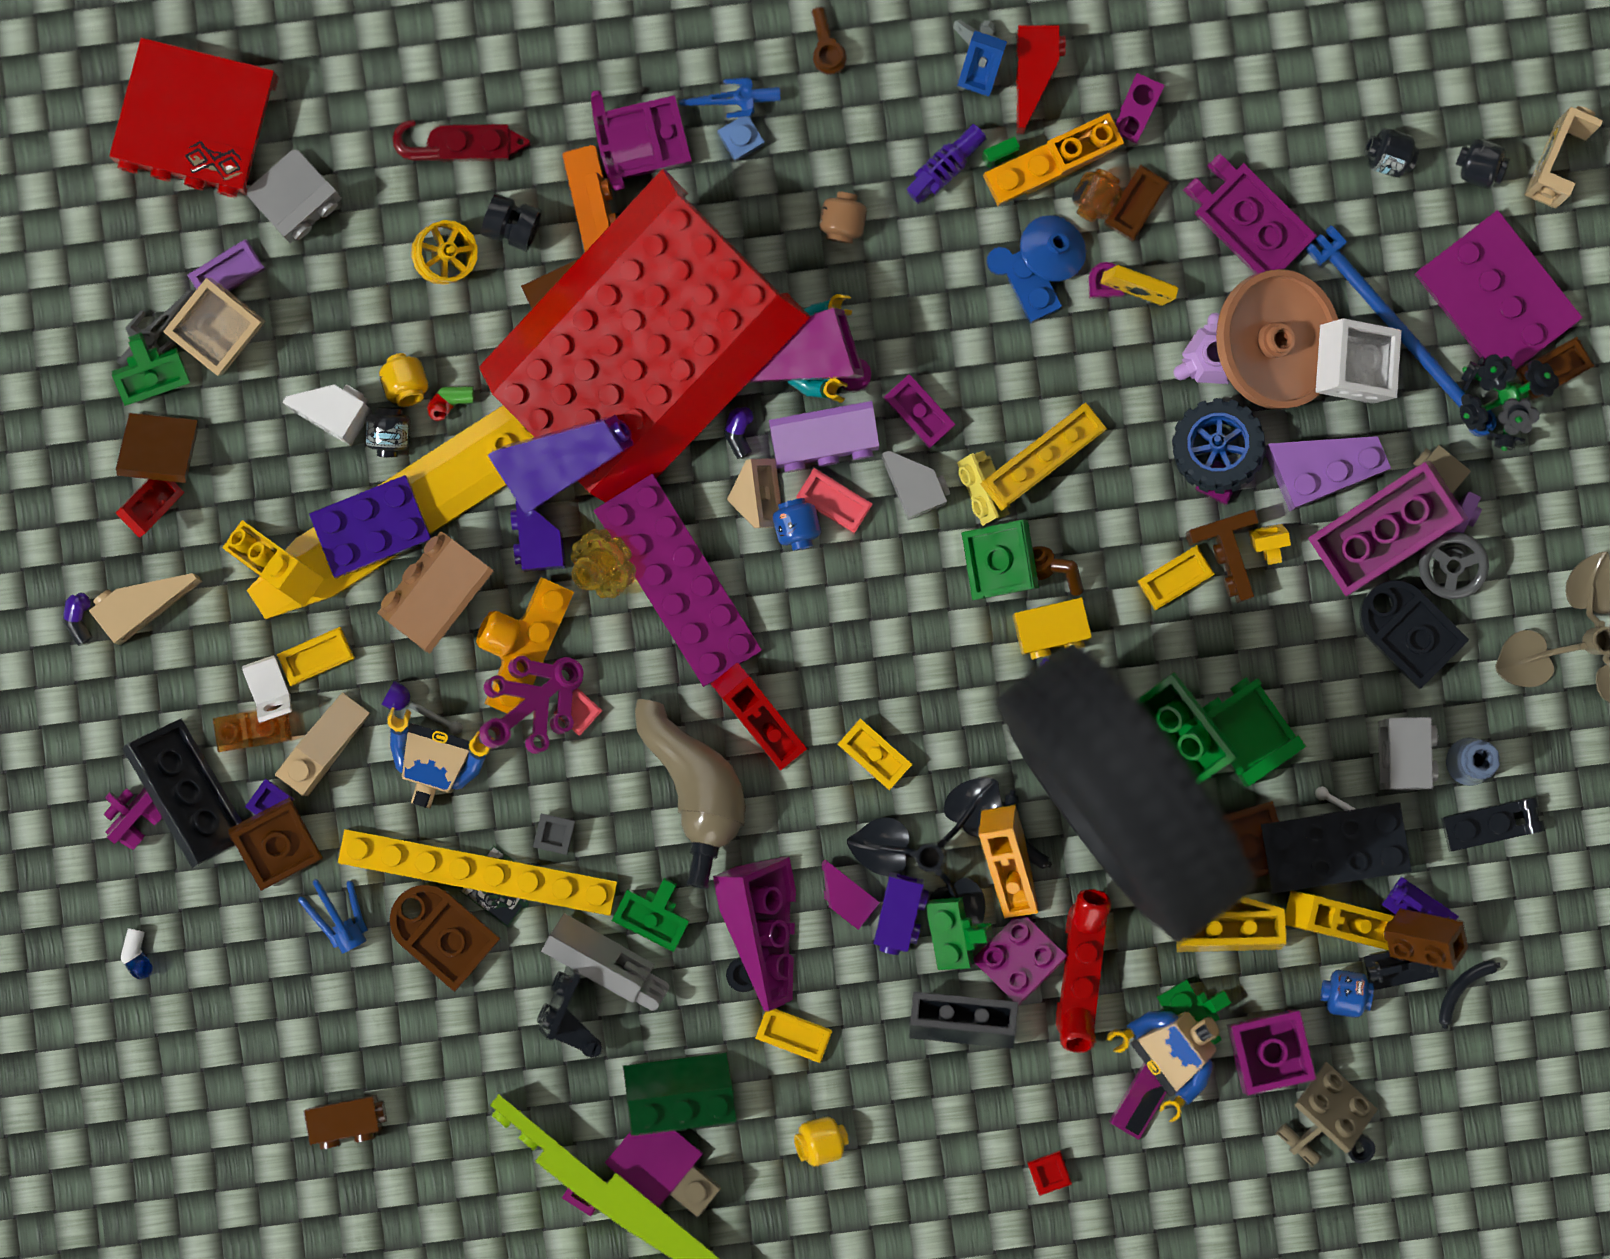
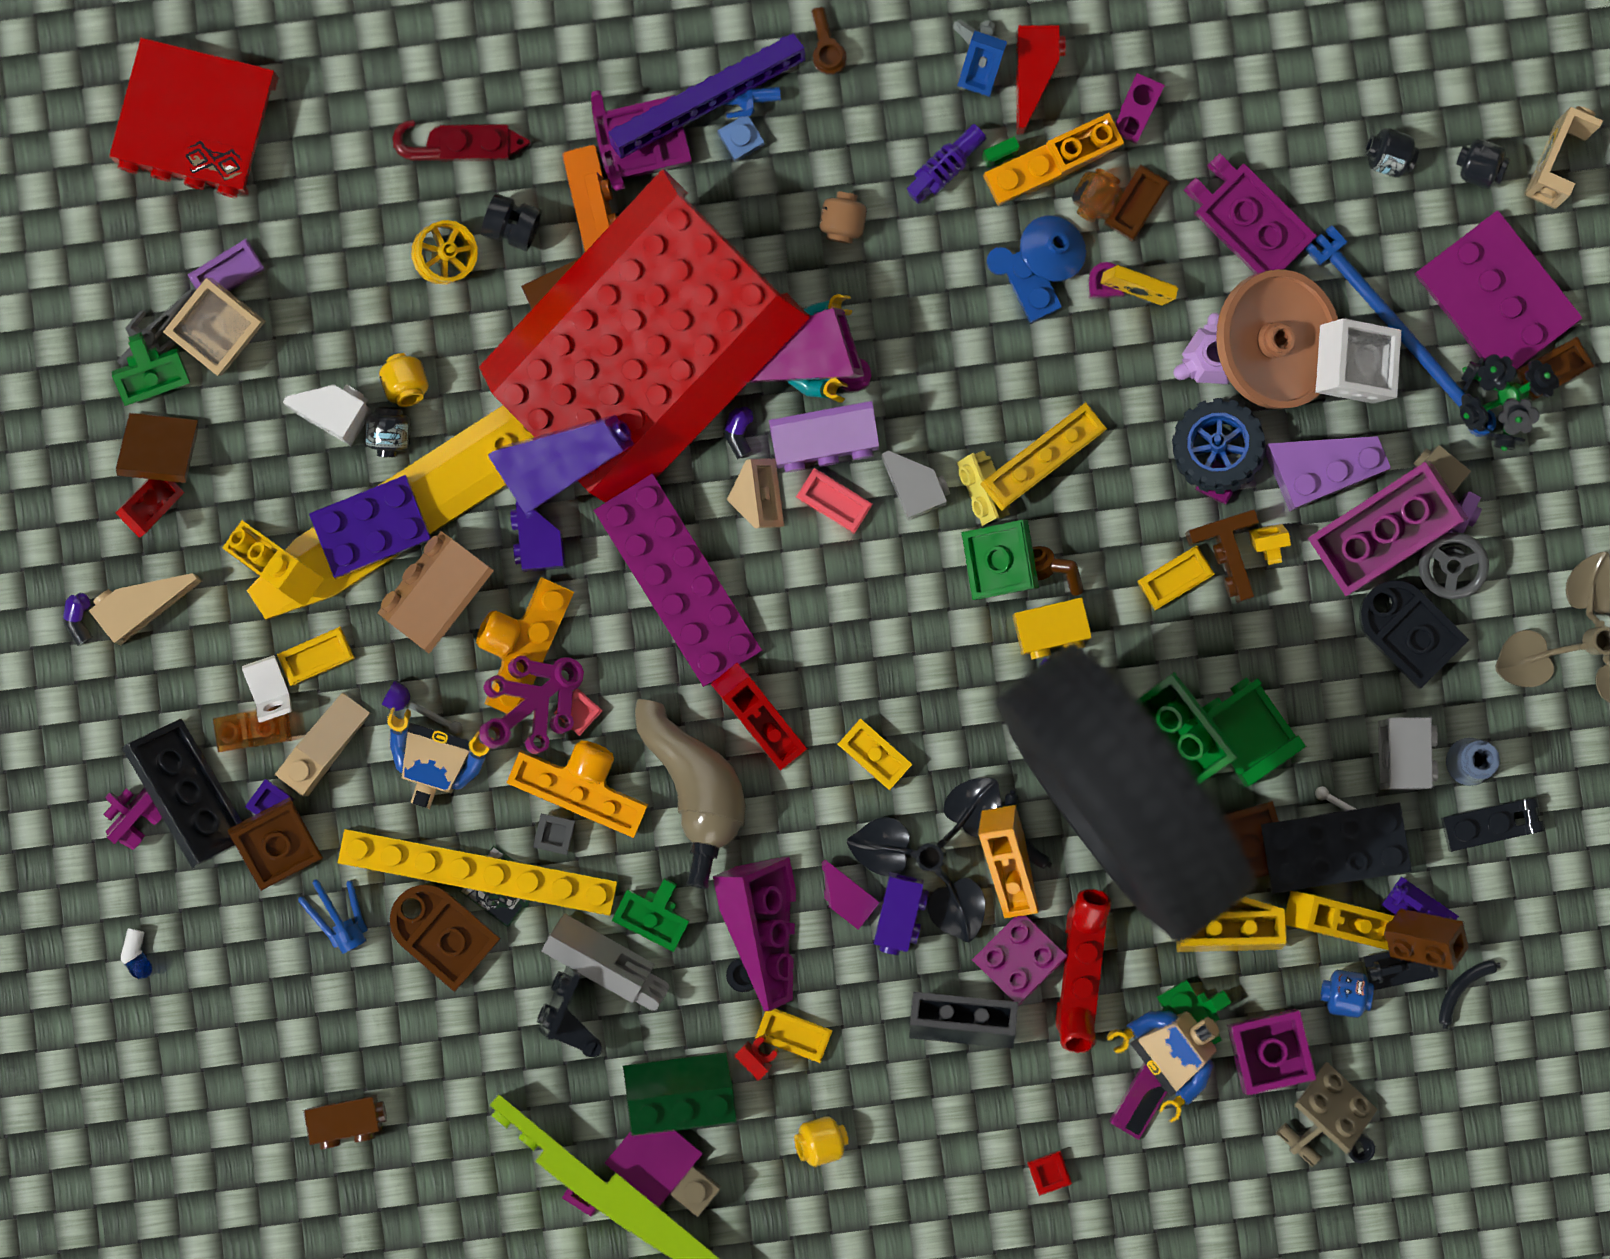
(293, 196): light grey bracket -> none
(447, 398): arm -> none
(580, 786): none -> light orange plate
(602, 564): clear yellow plant -> none
(706, 95): none -> dark purple piece
(754, 1060): none -> red tile
(796, 524): blue head -> none
(919, 411): magenta plate -> none
(954, 933): green hinge -> none

